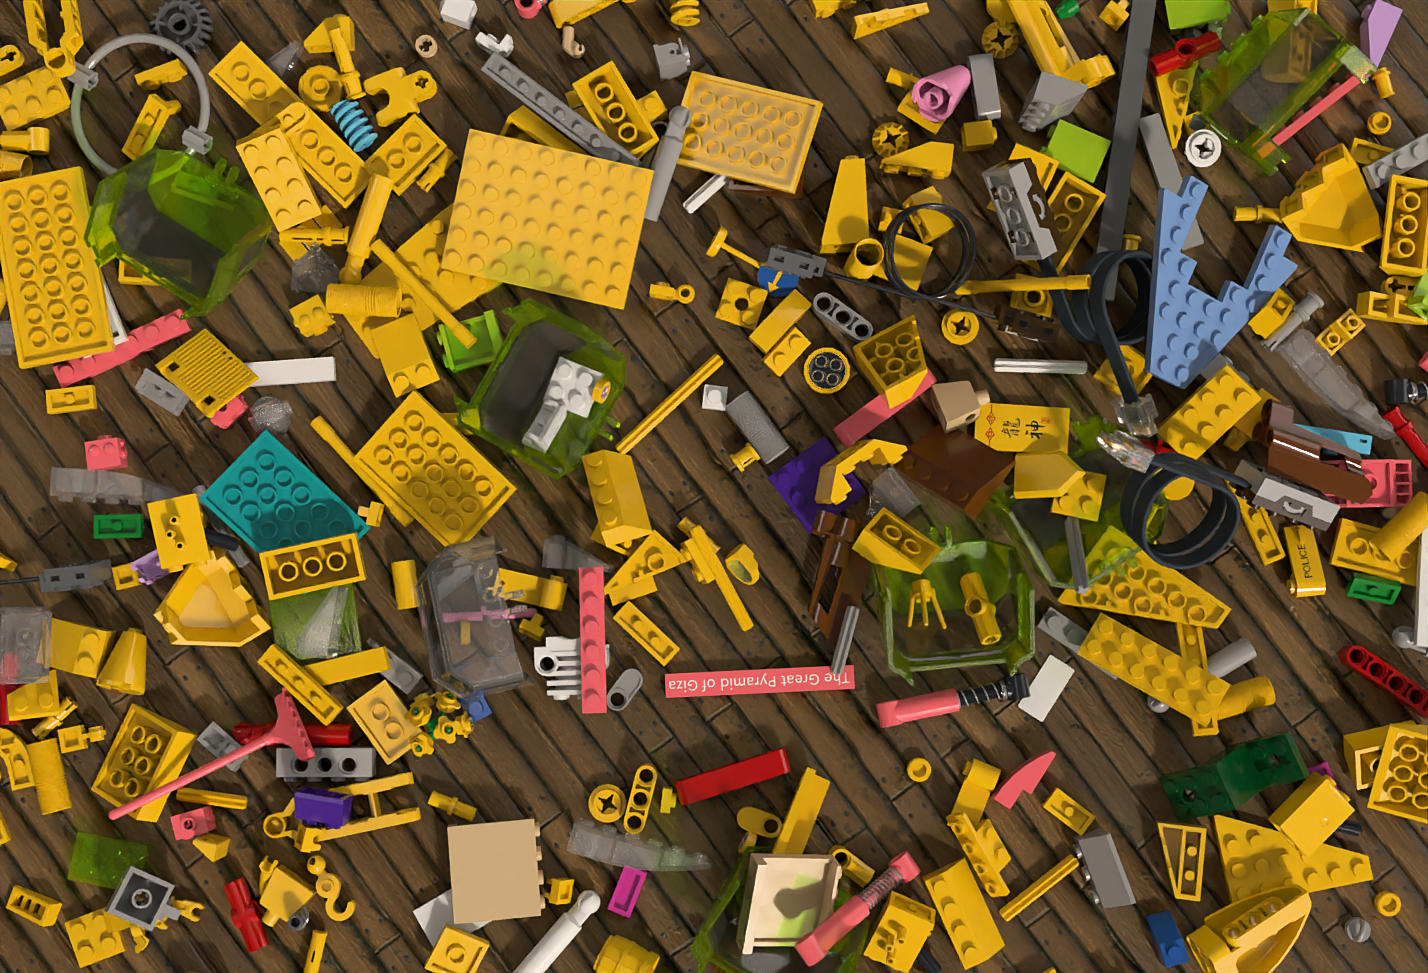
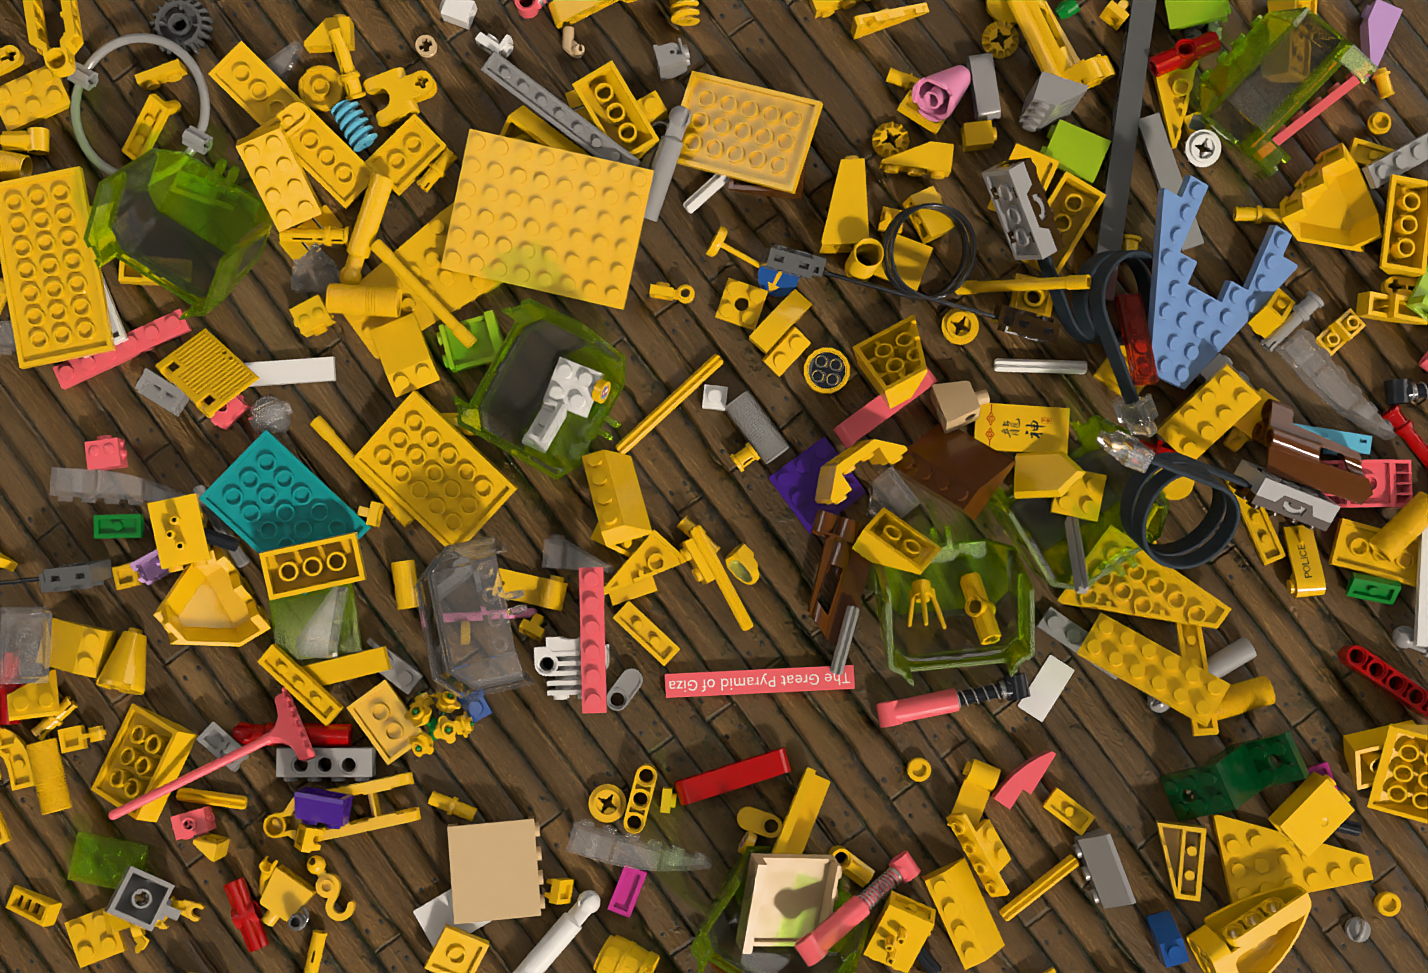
(71, 399): yellow plate -> none
(837, 307): light grey beam -> none
(1137, 339): none -> clear red plate

